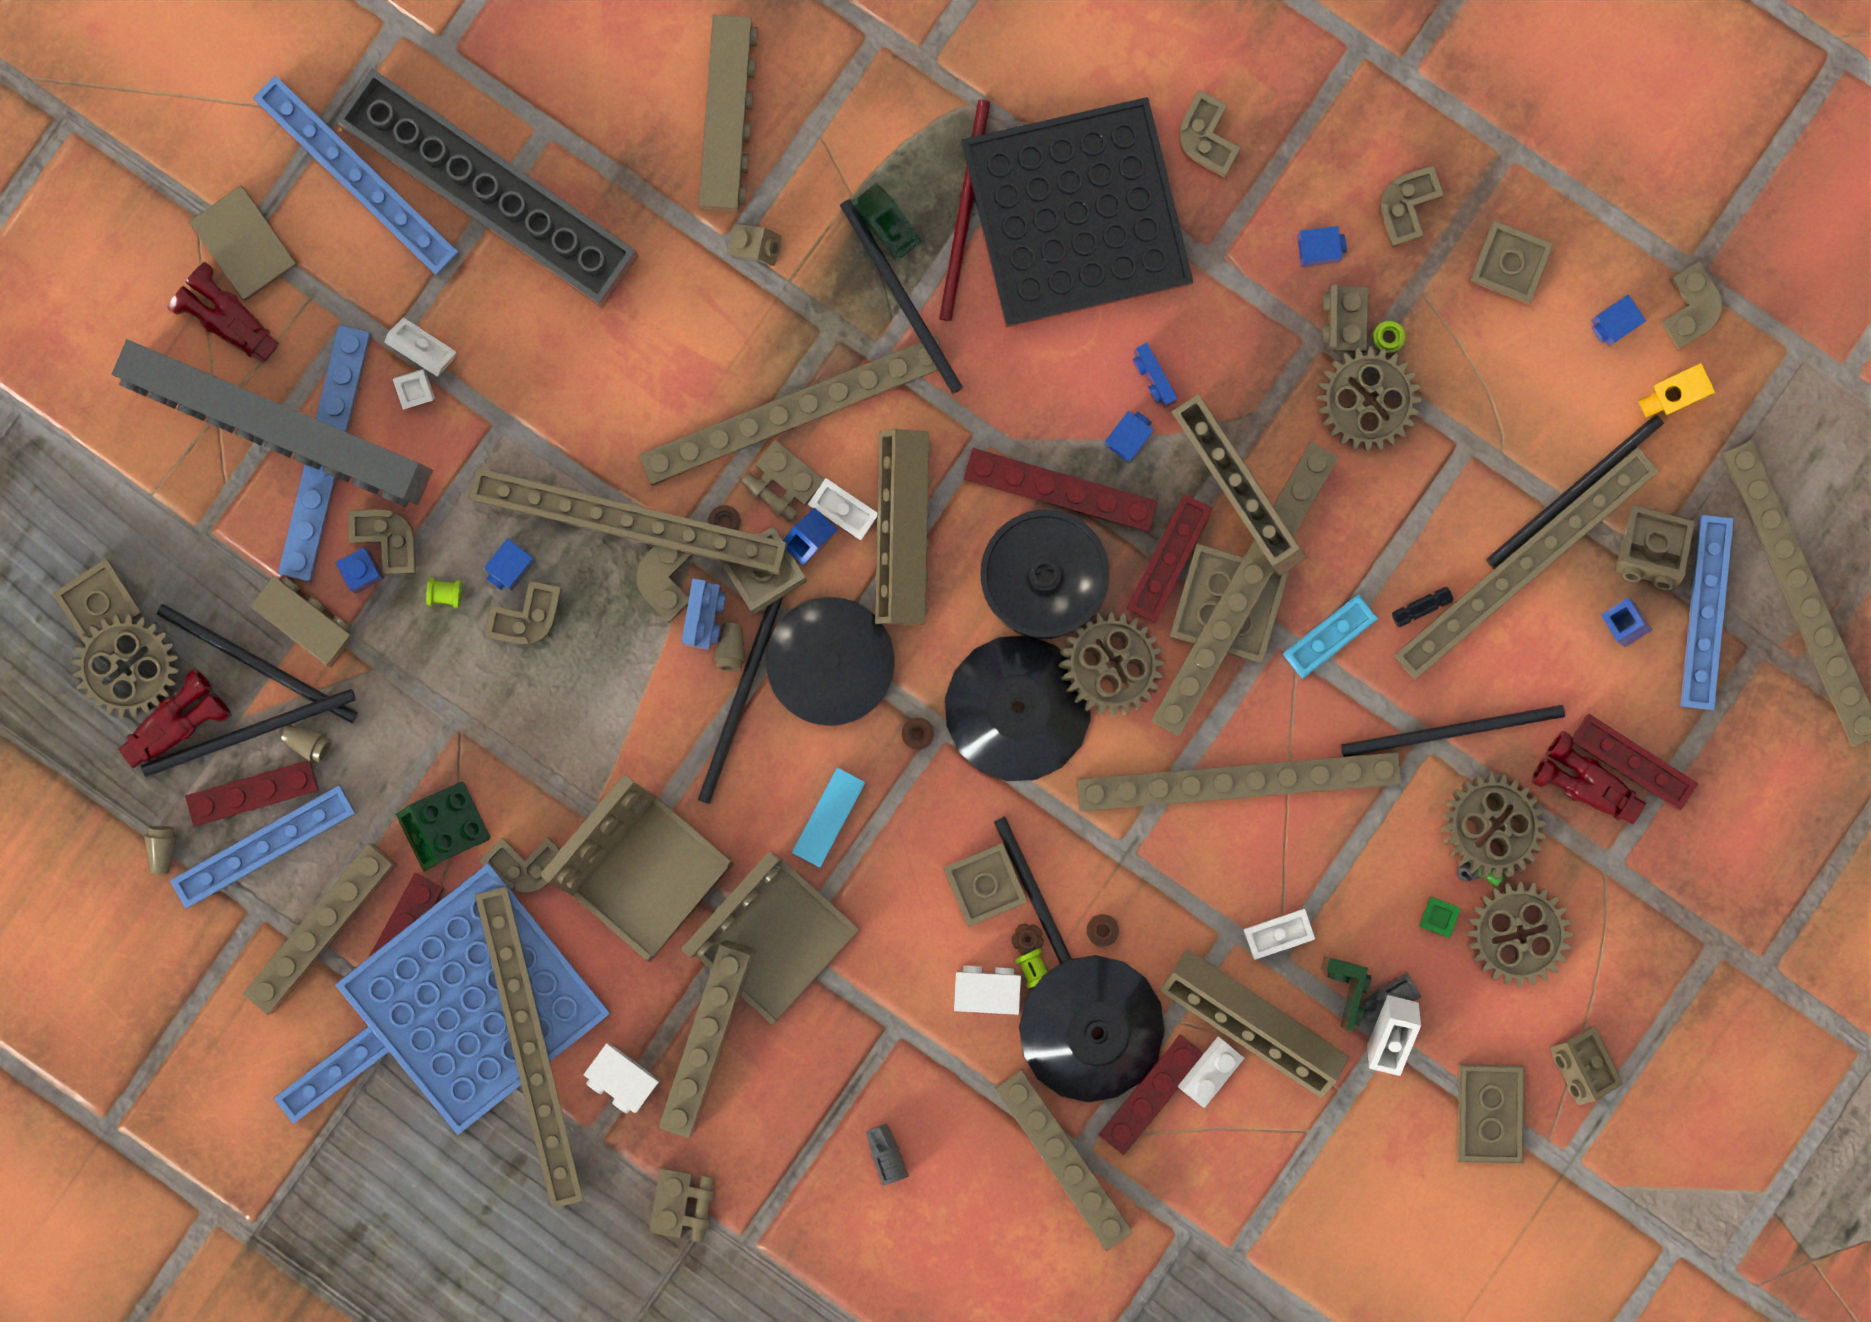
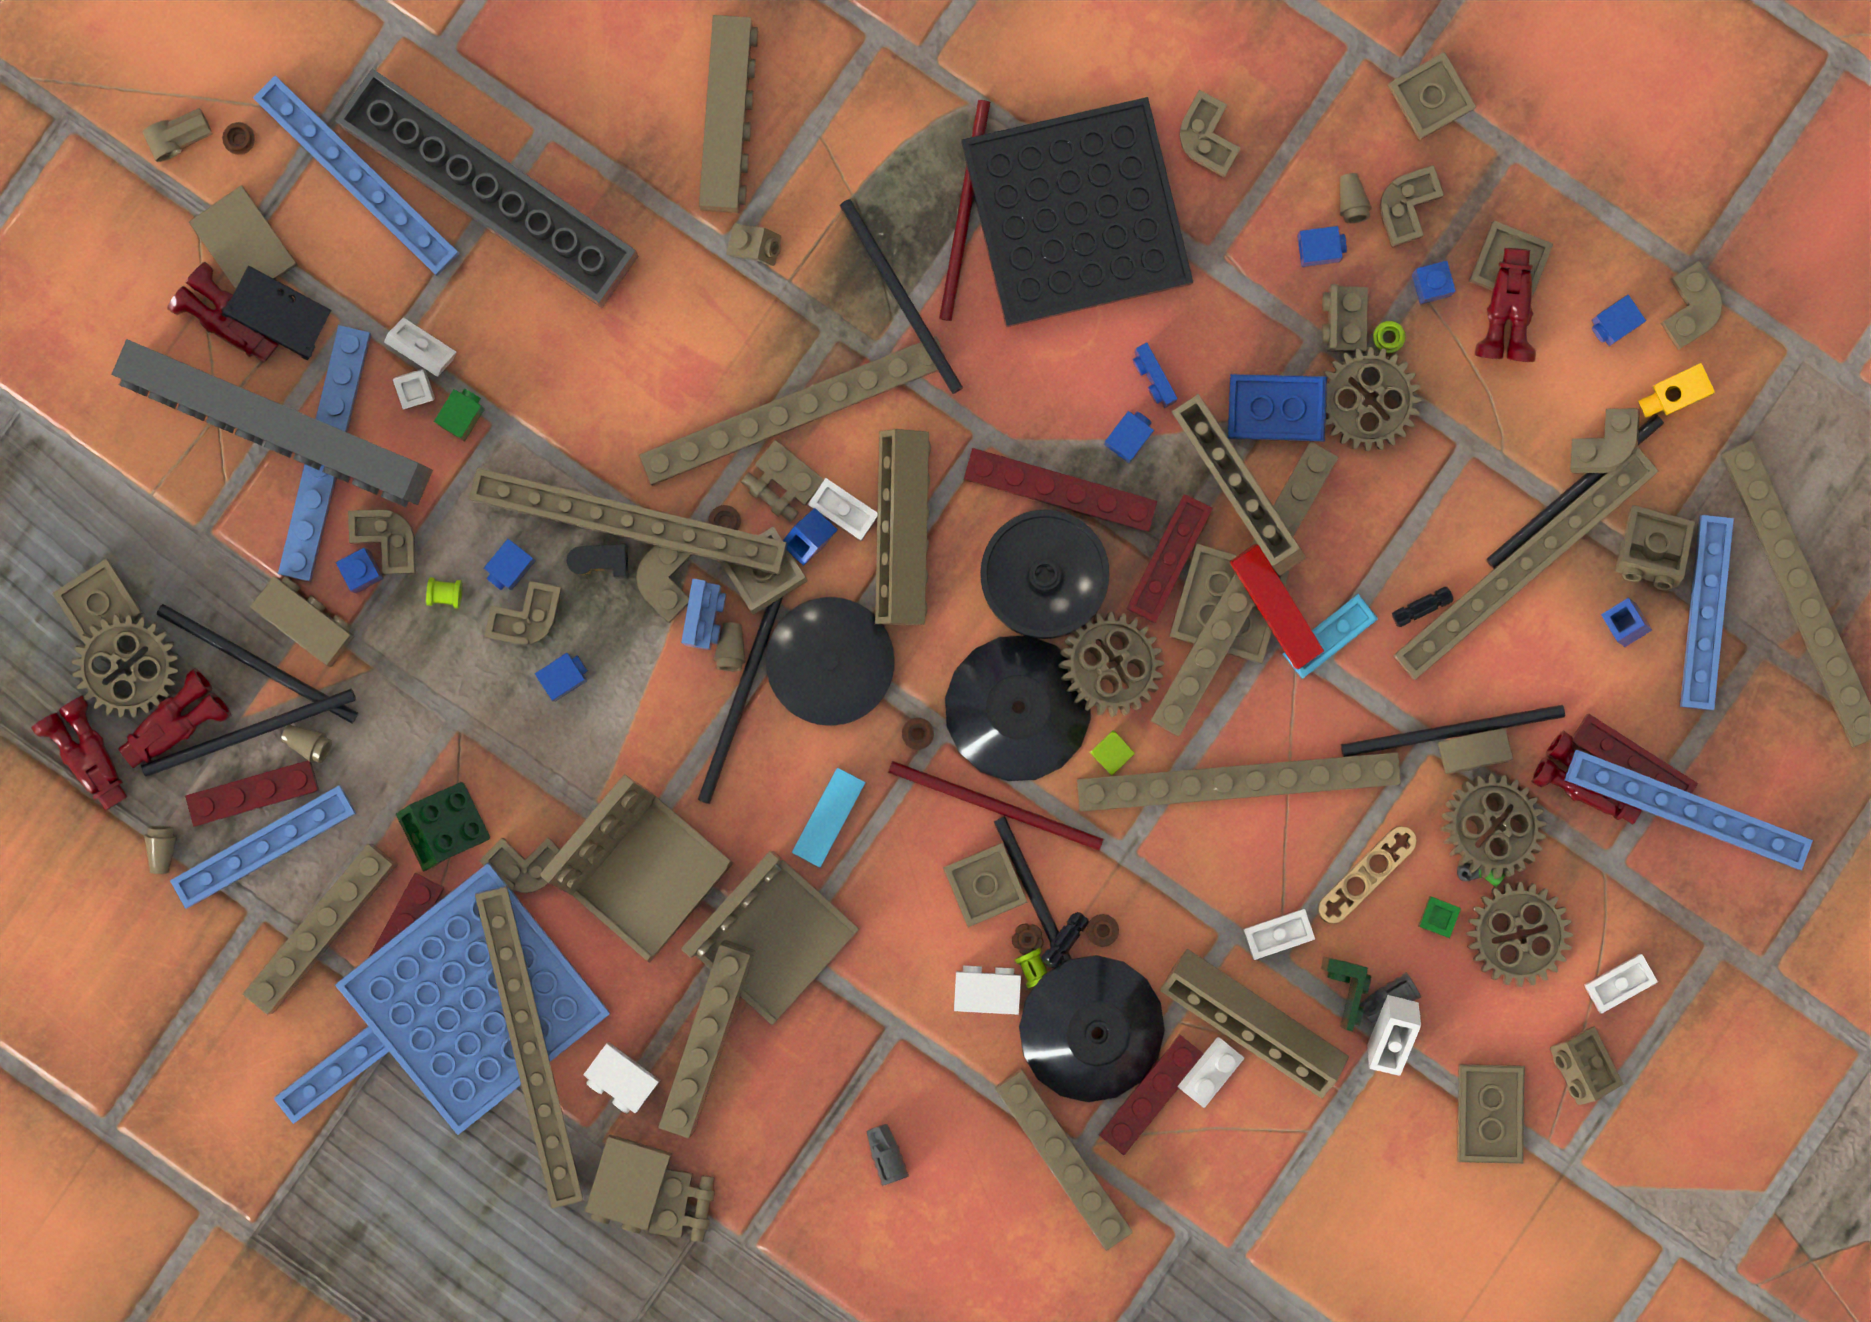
(87, 759): none -> dark red piece
(169, 138): none -> dark tan piece
(234, 129): none -> reddish brown plate
(274, 312): none -> black door
(460, 413): none -> green brick
(562, 676): none -> blue brick
(587, 559): none -> black leg
(627, 1183): none -> dark tan panel
(886, 221): clear green slope -> none
(995, 805): none -> dark red piece
(1065, 940): none -> black axle
(1112, 752): none -> lime slope
(1276, 606): none -> red tile
(1277, 407): none -> blue tile
(1353, 199): none -> dark tan cone
(1369, 877): none -> tan beam
(1431, 96): none -> dark tan plate
(1433, 282): none -> blue brick
(1475, 751): none -> dark tan slope
(1511, 302): none -> dark red piece
(1616, 447): none -> dark tan plate
(1620, 983): none -> white plate
(1688, 810): none -> medium blue plate

